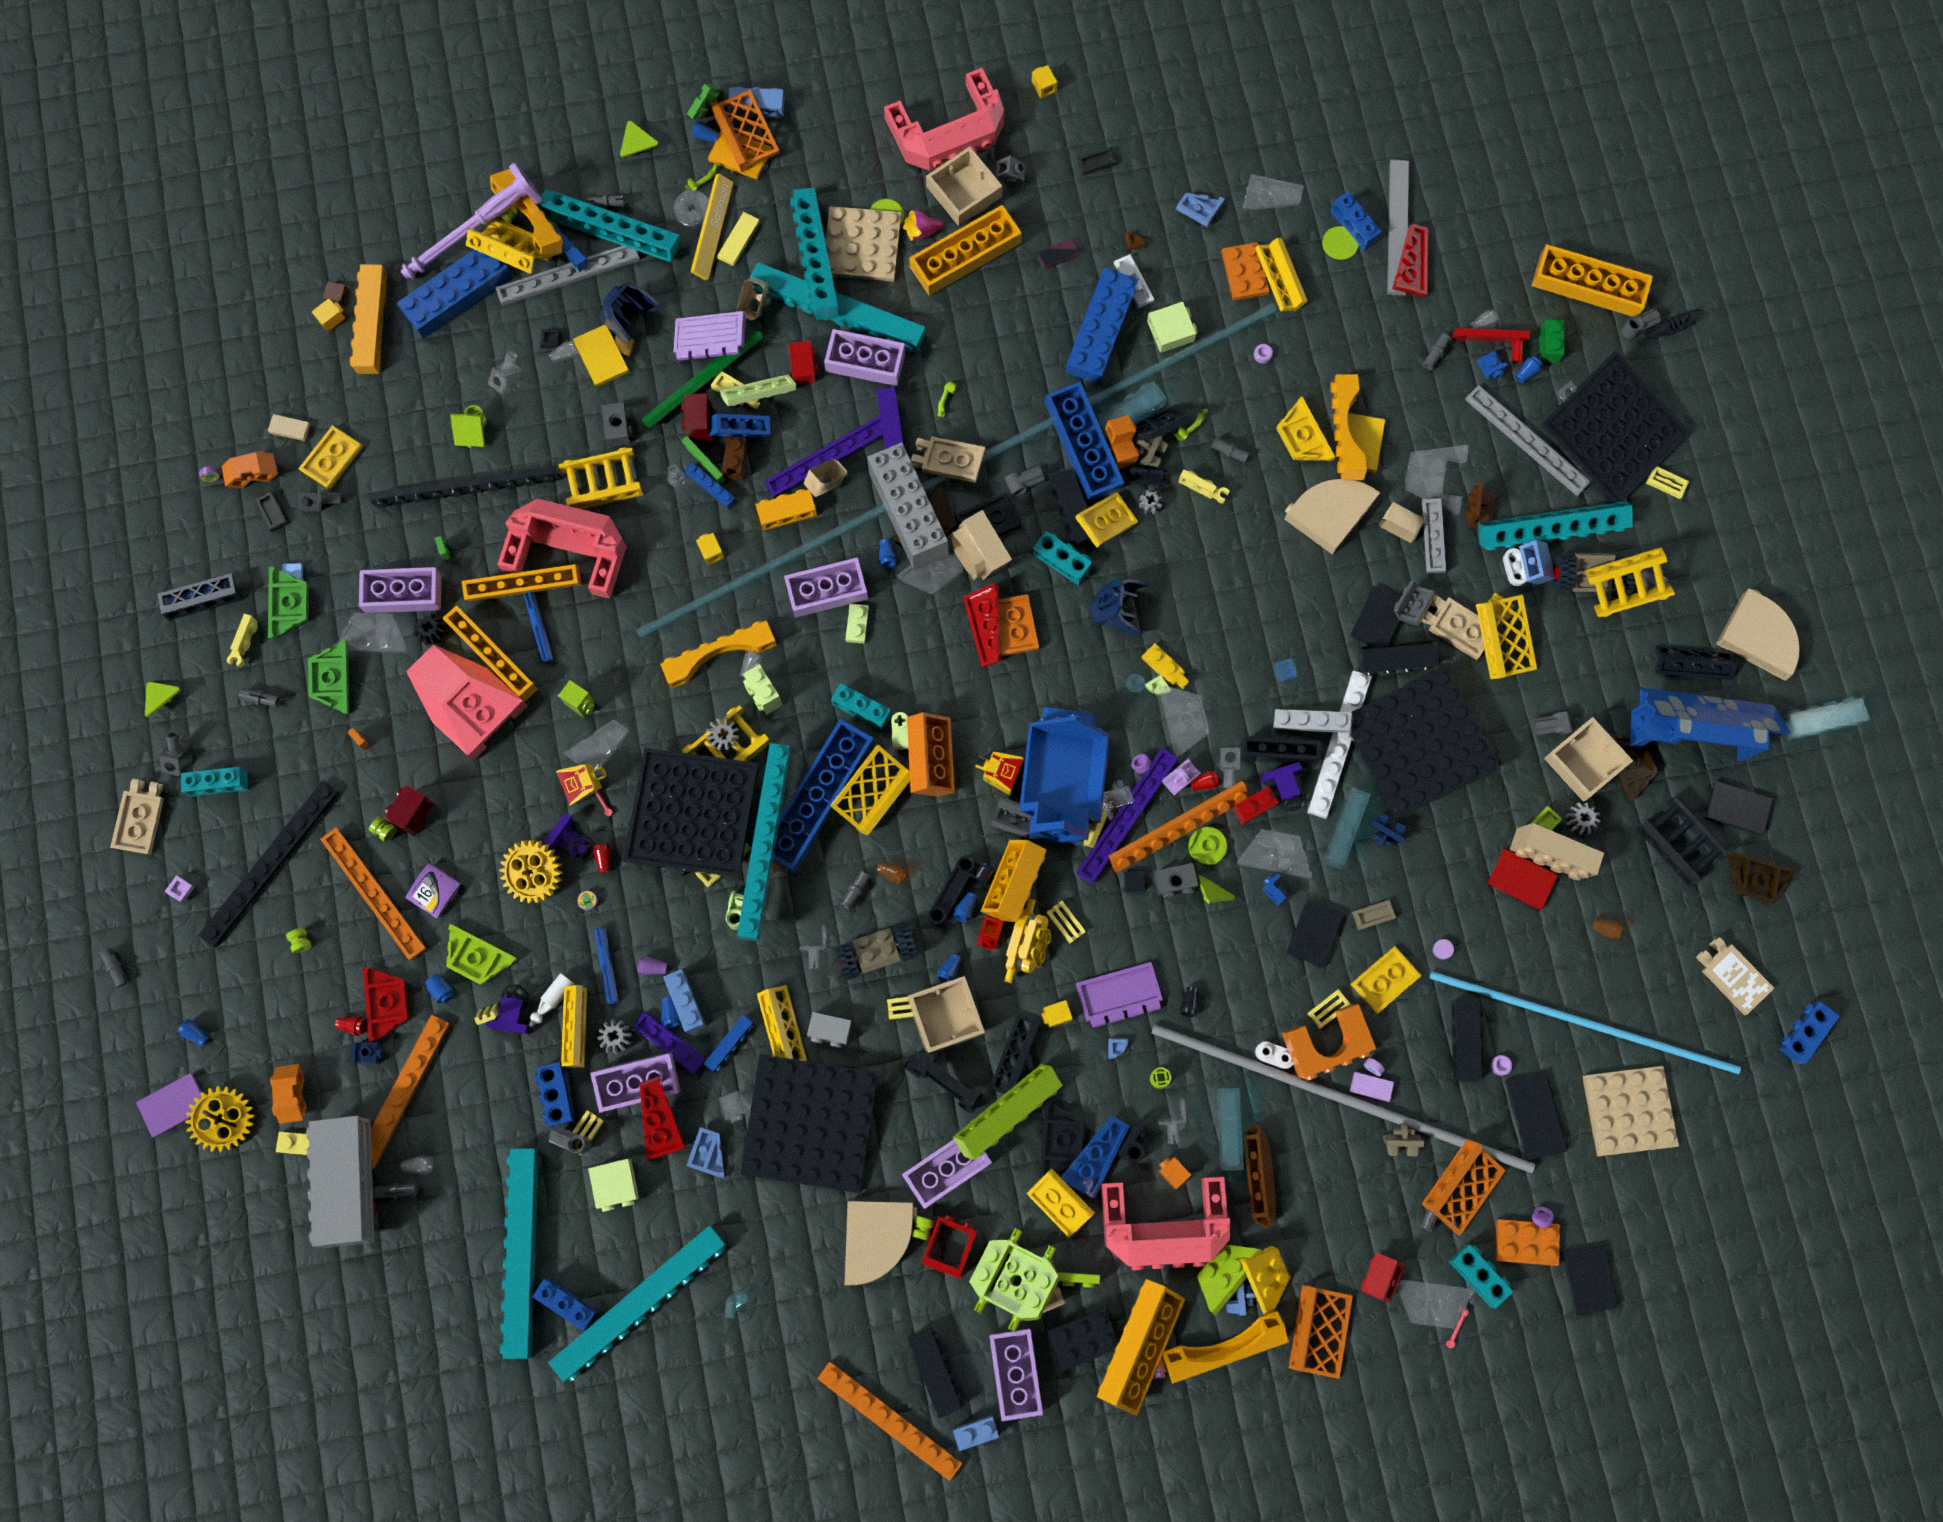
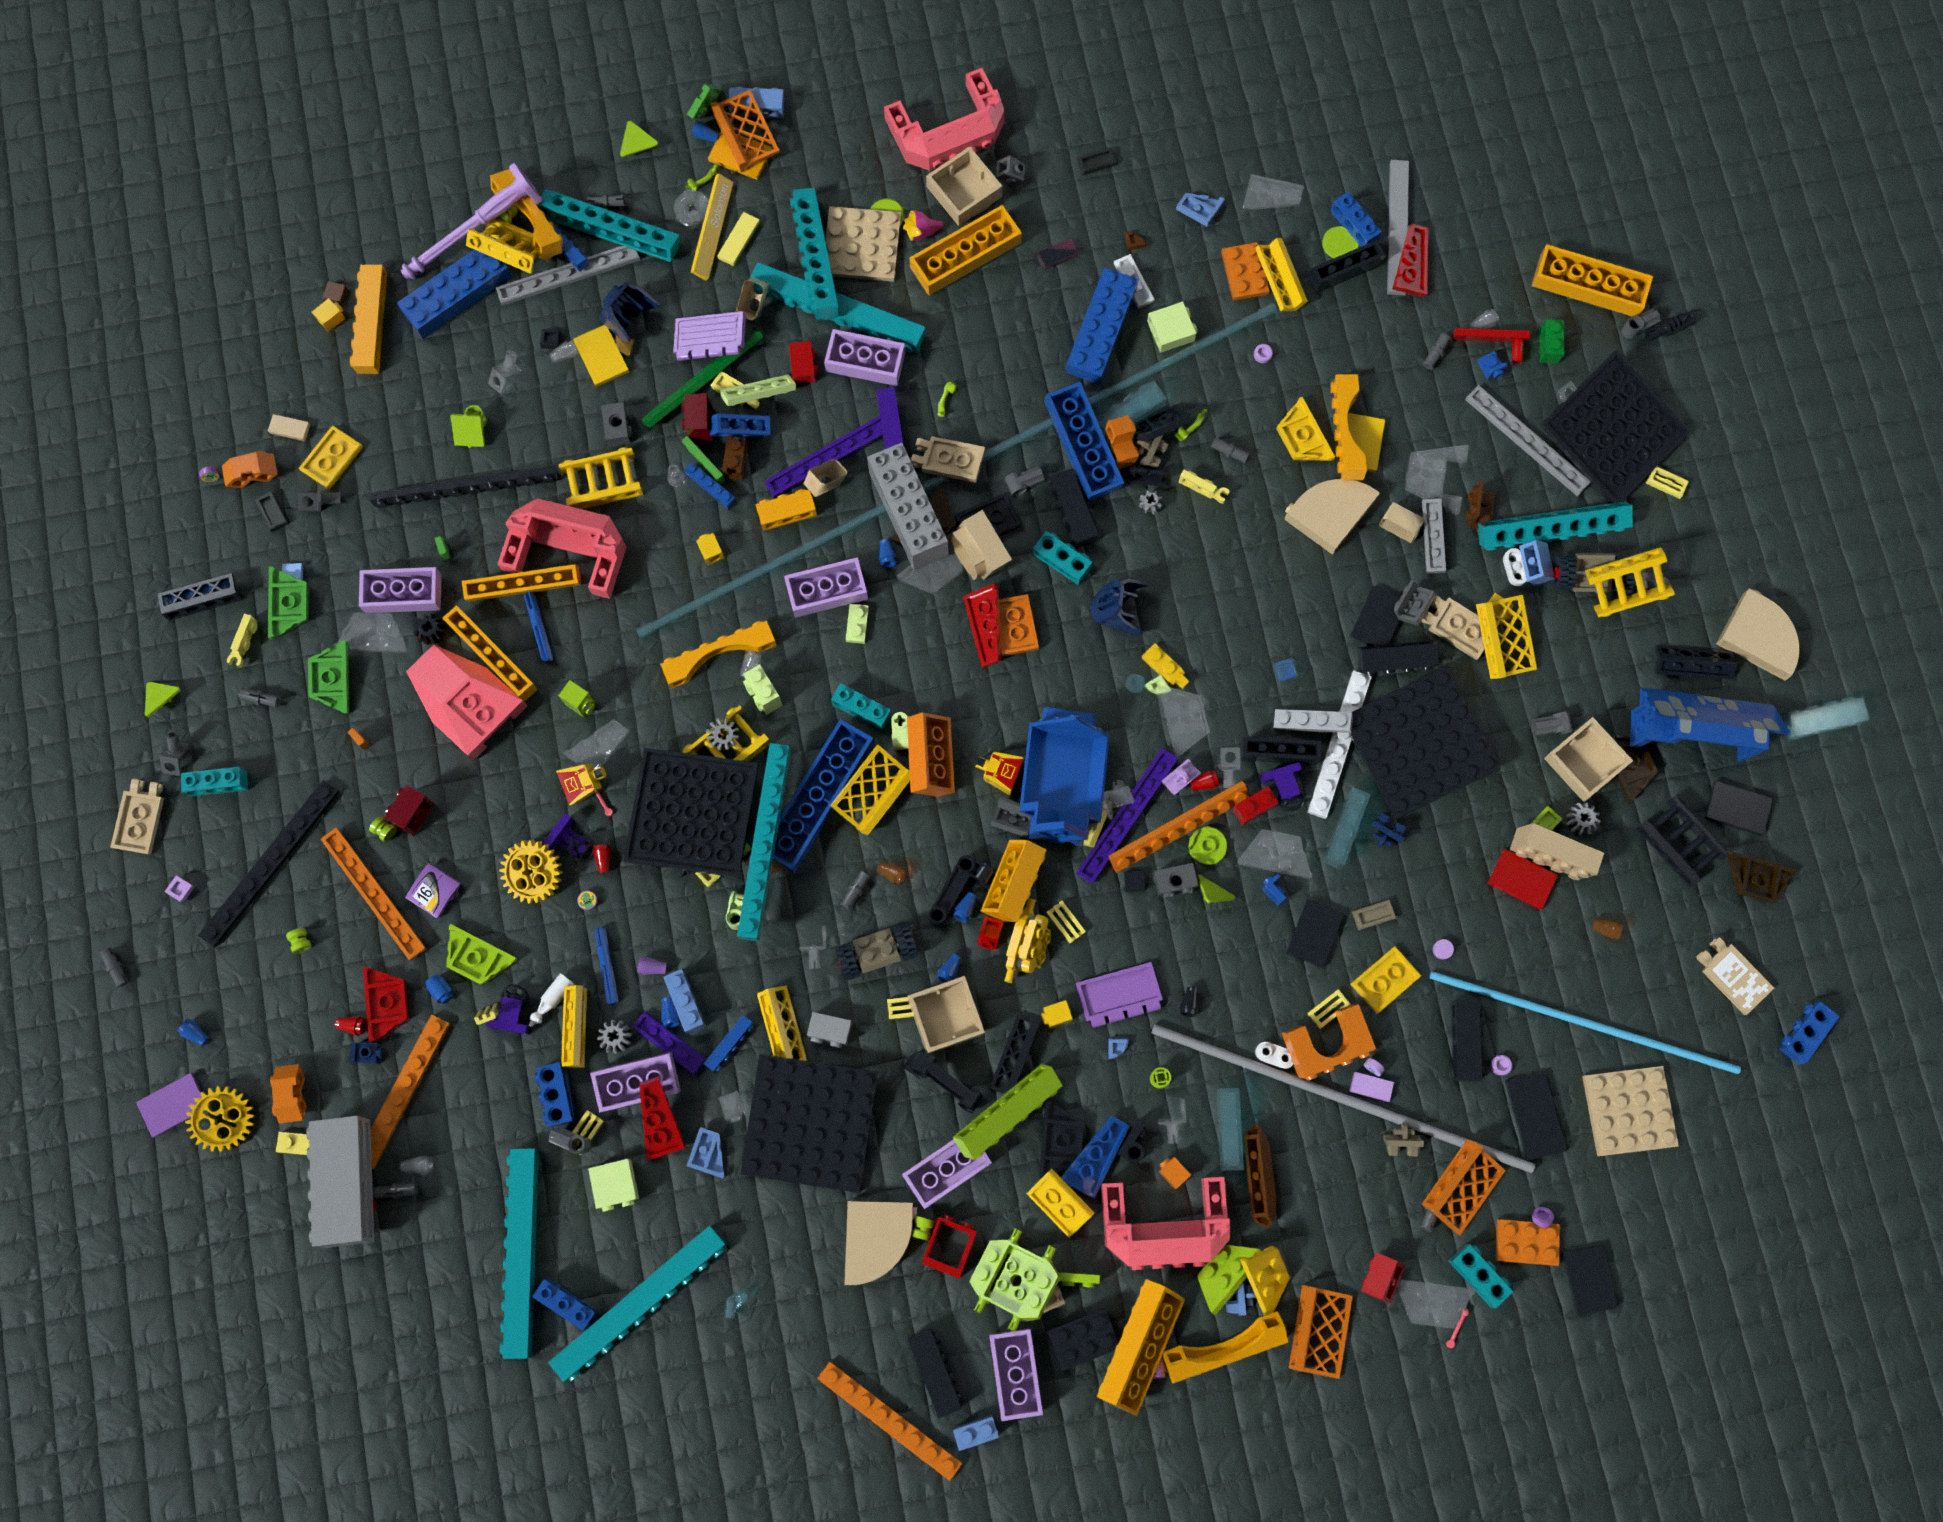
(1044, 81): yellow brick -> none
(1106, 519): yellow tile -> none
(1141, 763): medium lavender tile -> none
(1346, 266): none -> black brick
(1529, 369): blue cone -> none

